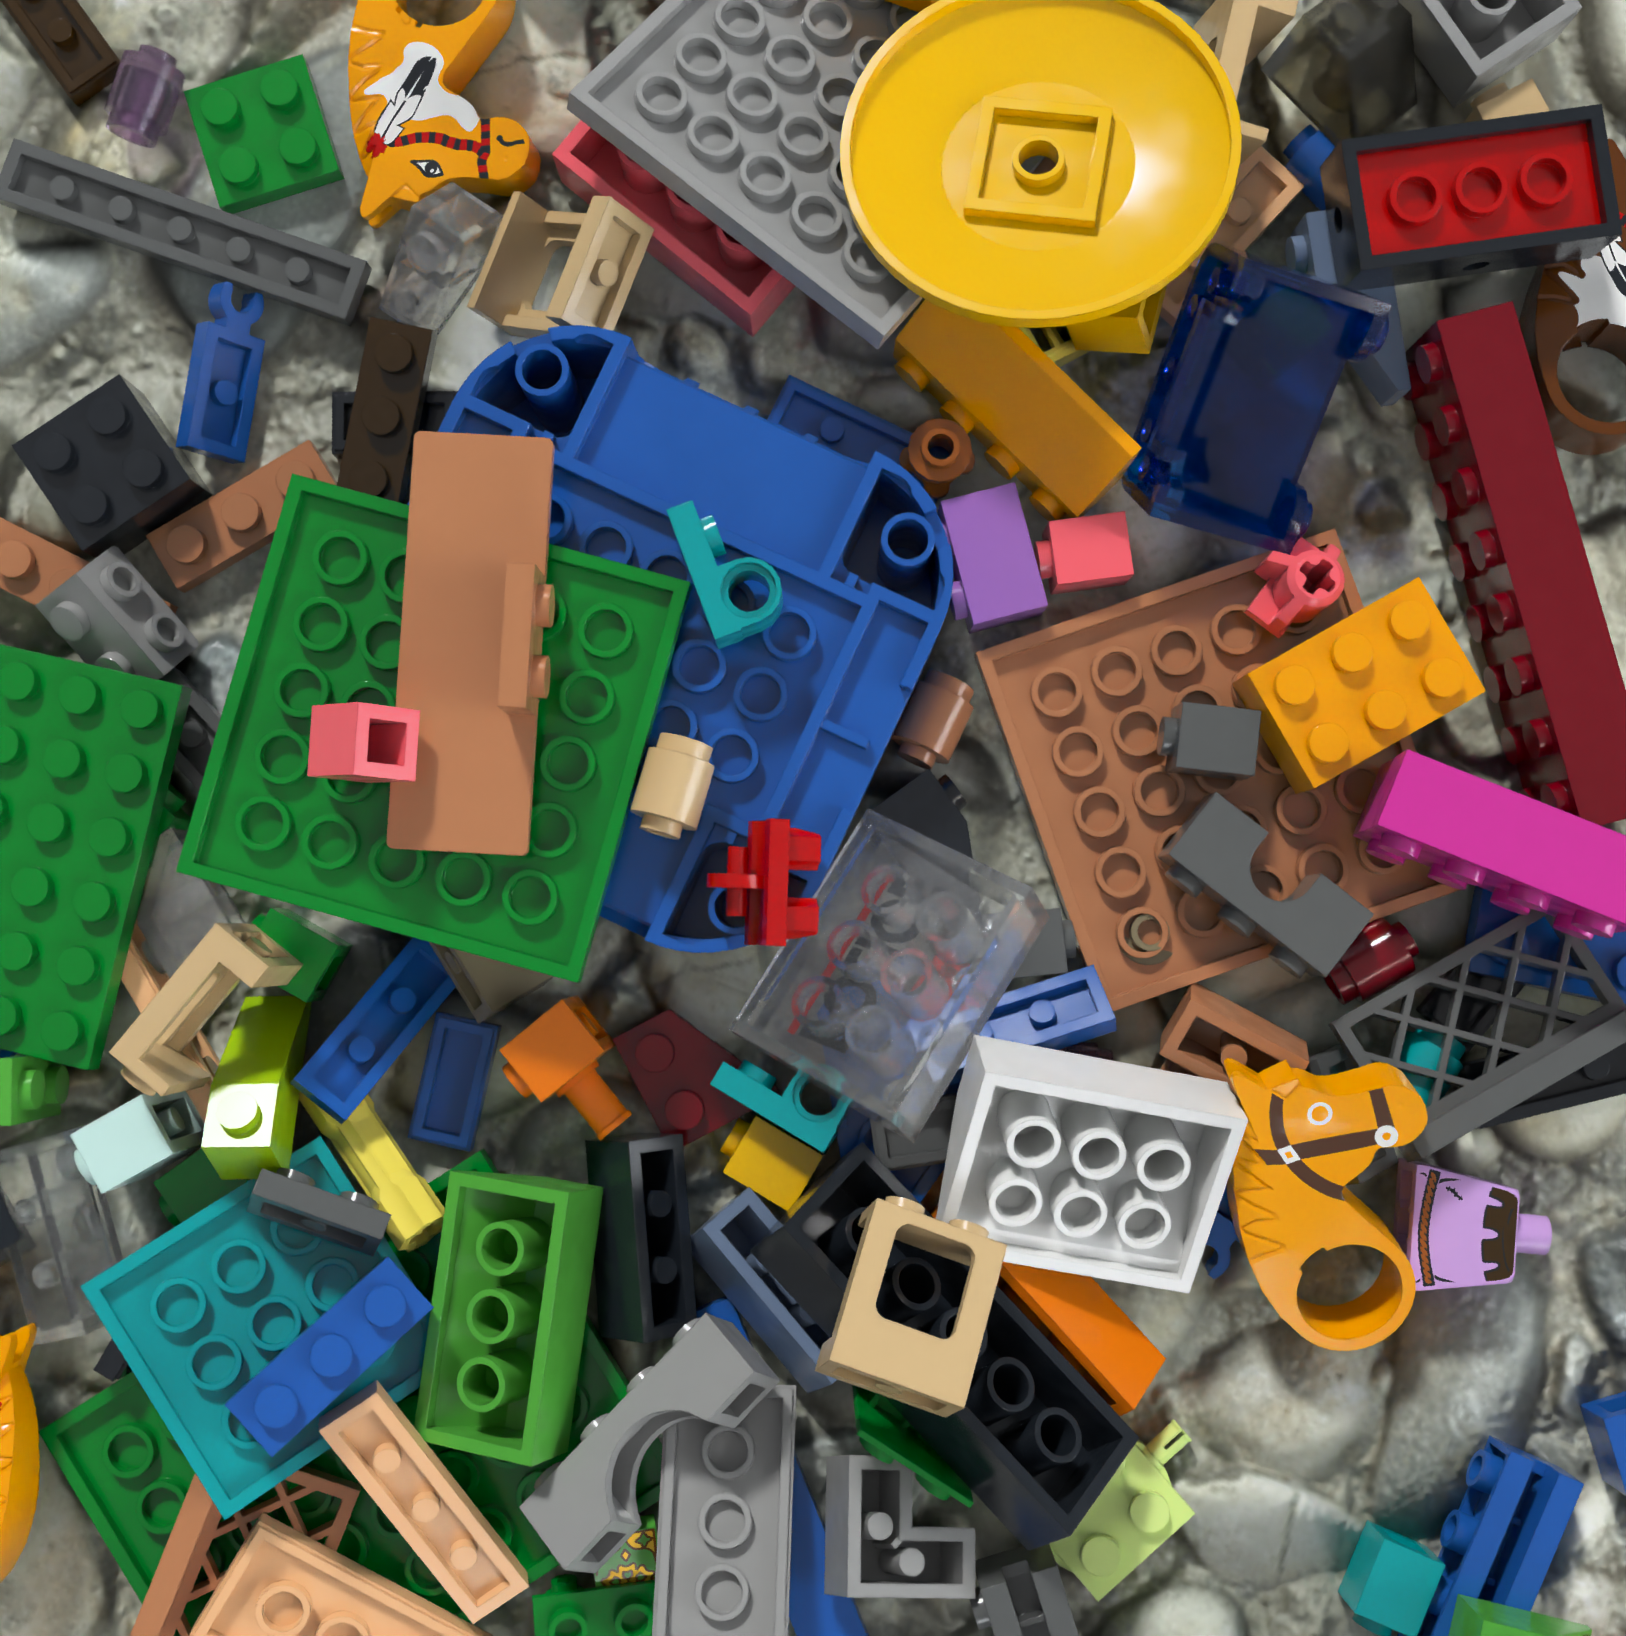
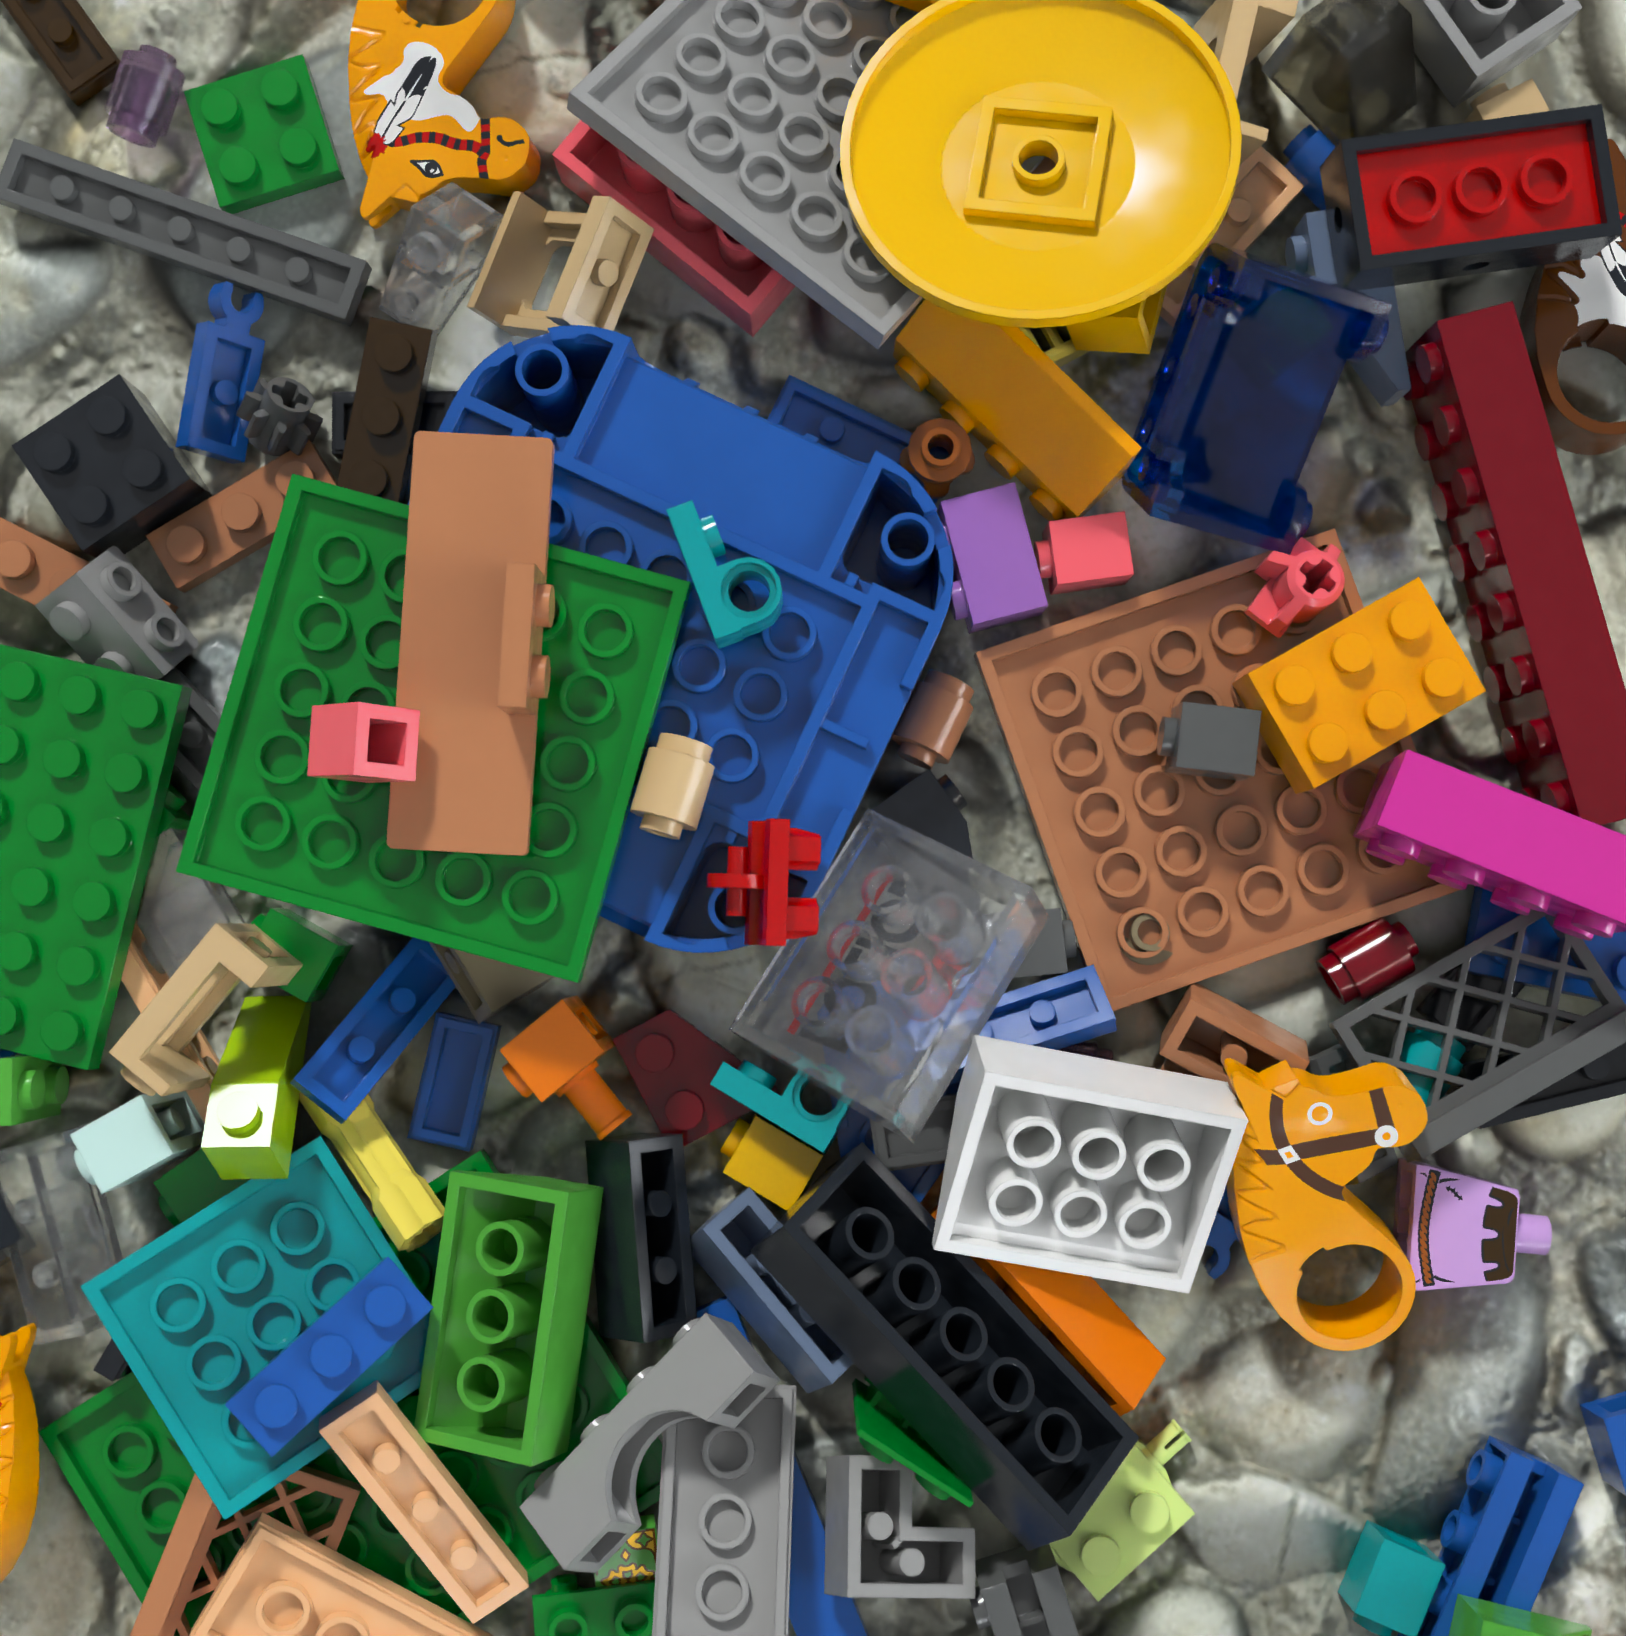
(279, 416): none -> dark grey gear
(294, 1201): dark grey plate -> none
(897, 1358): tan window -> none
(1215, 857): dark grey arch -> none

